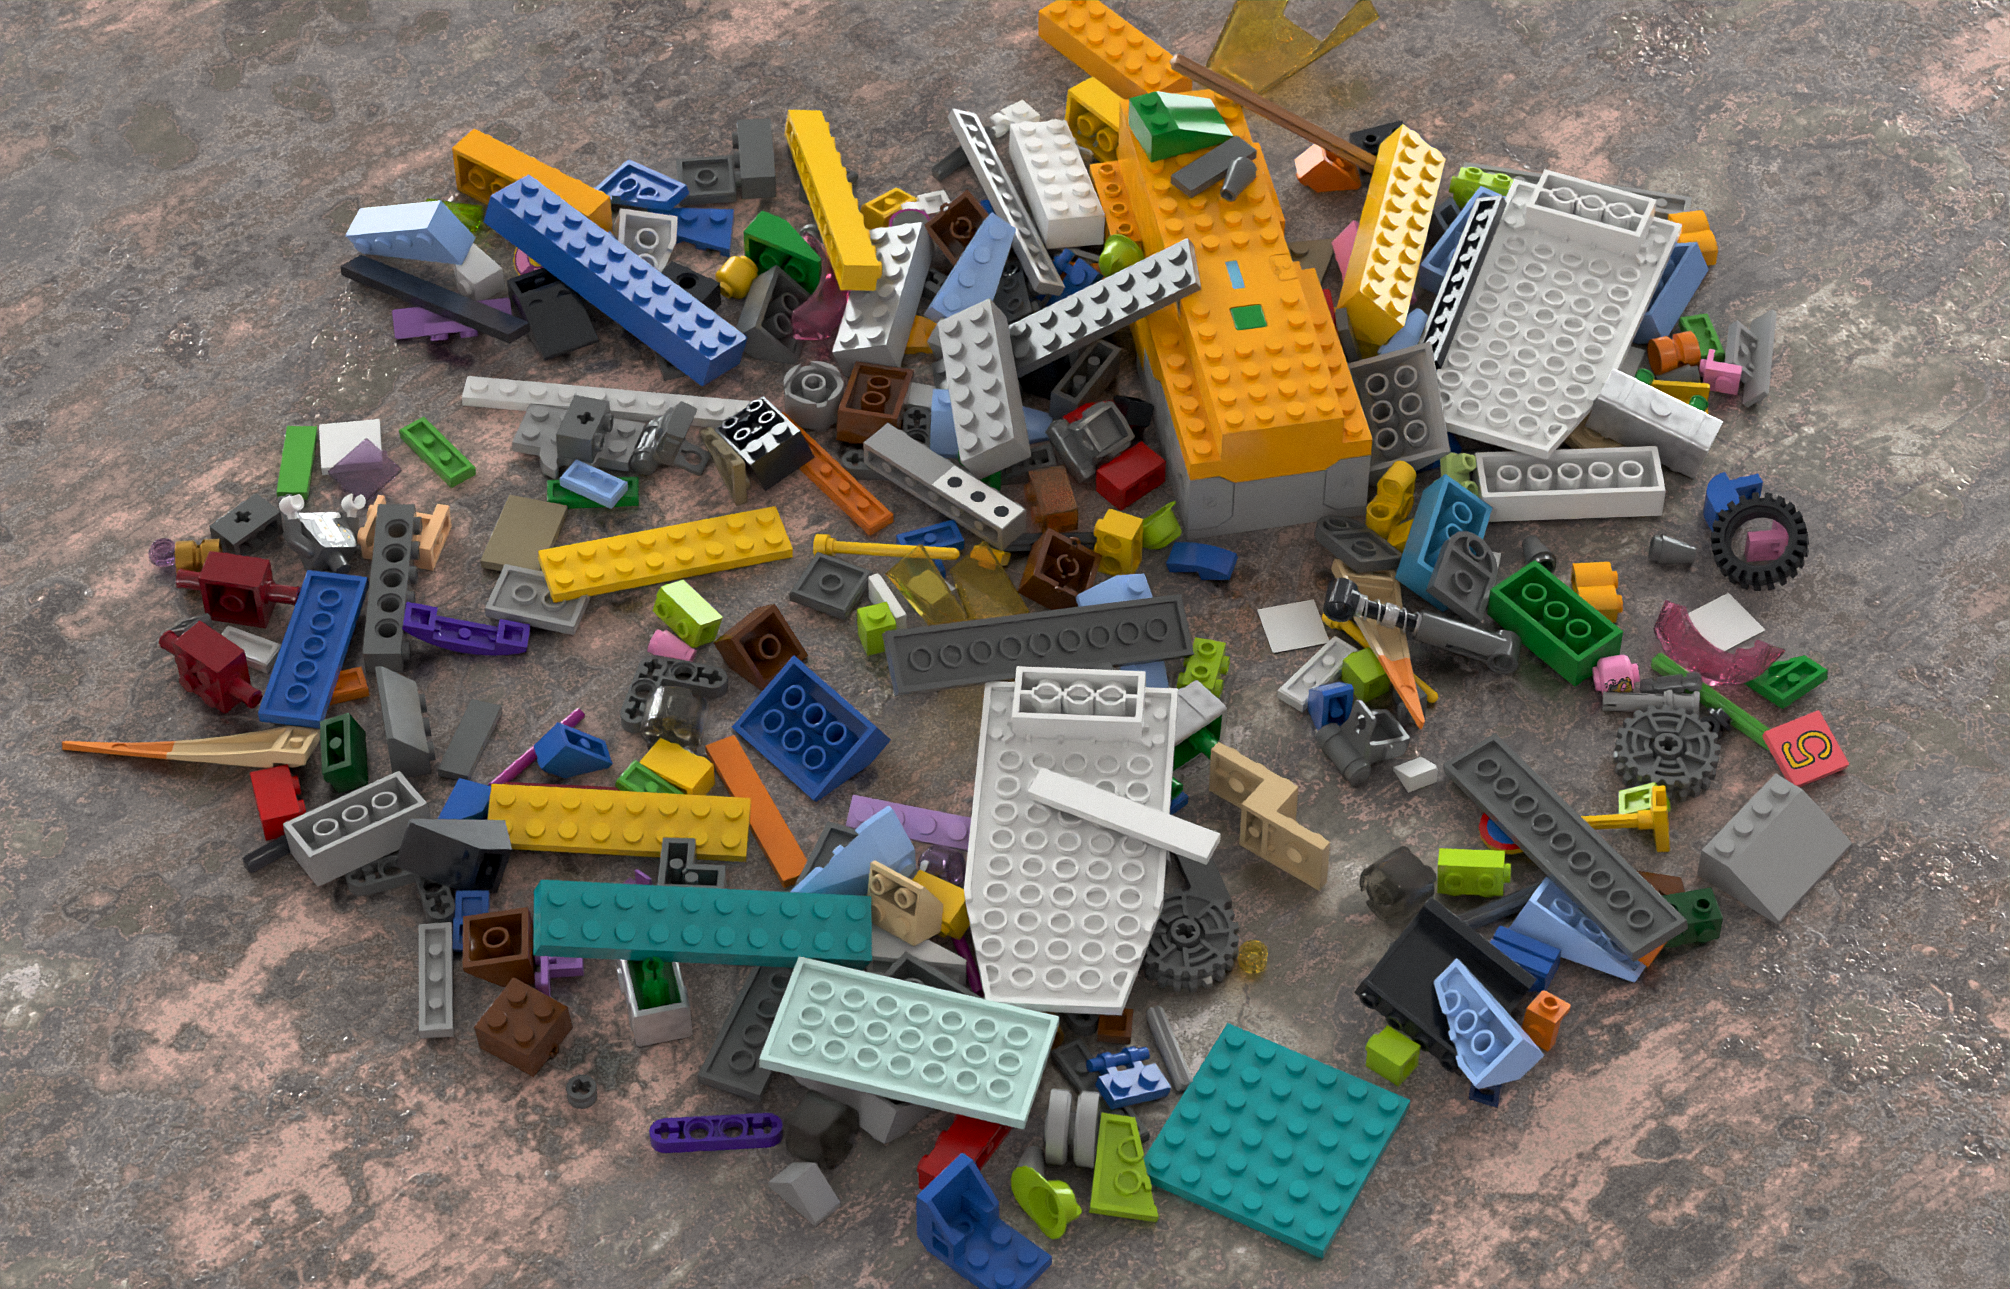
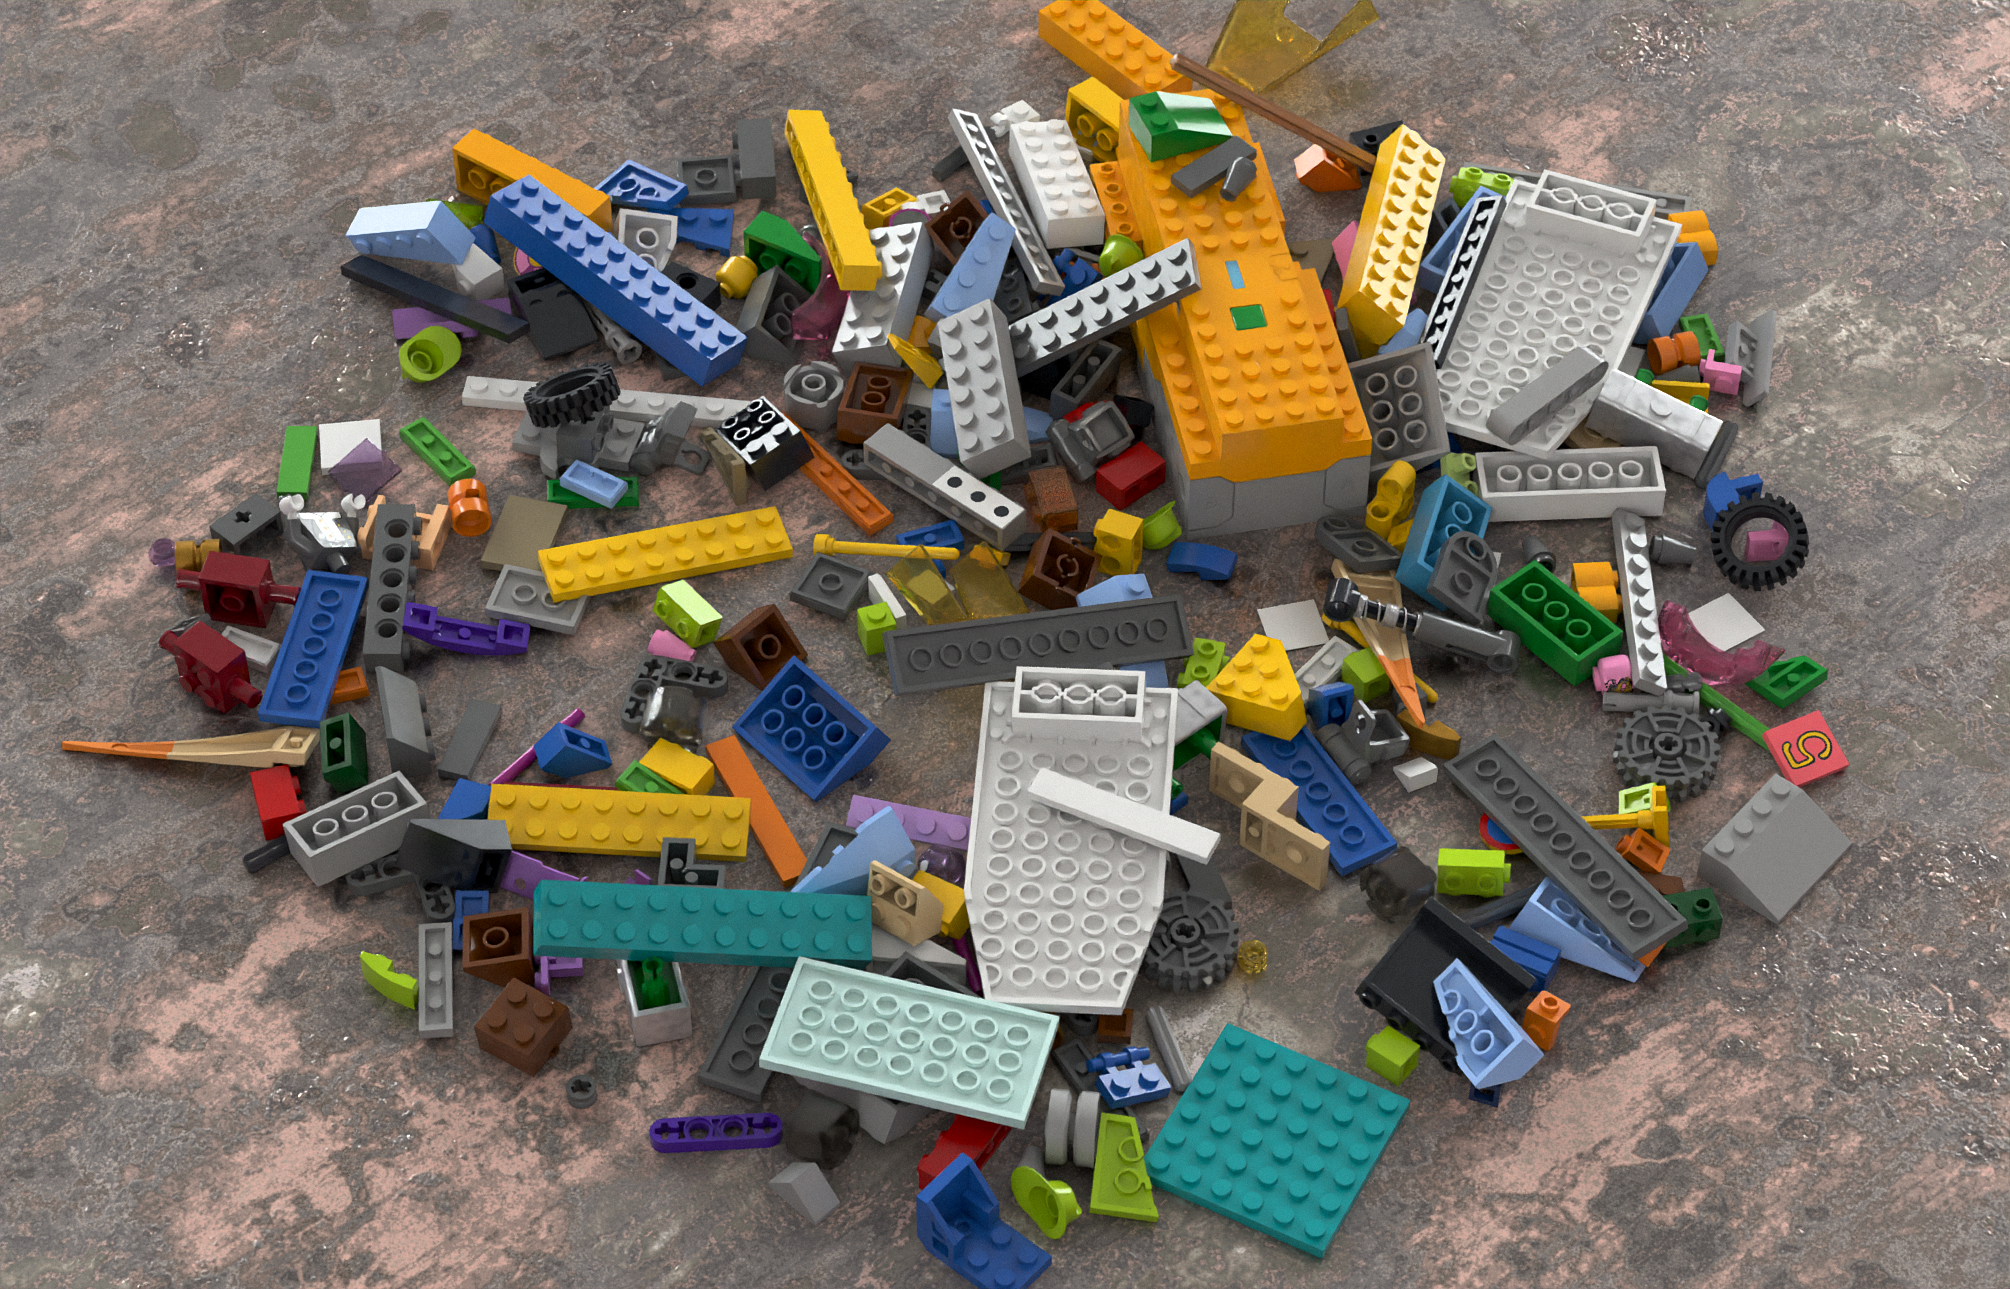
(381, 975): none -> lime slope
(429, 354): none -> lime piece
(469, 507): none -> orange wheel
(486, 241): none -> blue cone
(531, 872): none -> medium lavender piece
(571, 395): none -> black tyre
(615, 335): none -> light grey pin
(921, 363): none -> yellow slope
(1261, 690): none -> yellow brick
(1325, 798): none -> blue plate
(1433, 739): none -> pearl gold slope
(1547, 395): none -> light grey beam
(1638, 602): none -> light grey plate
(1643, 851): none -> orange bracket
(1716, 454): none -> dark grey axle

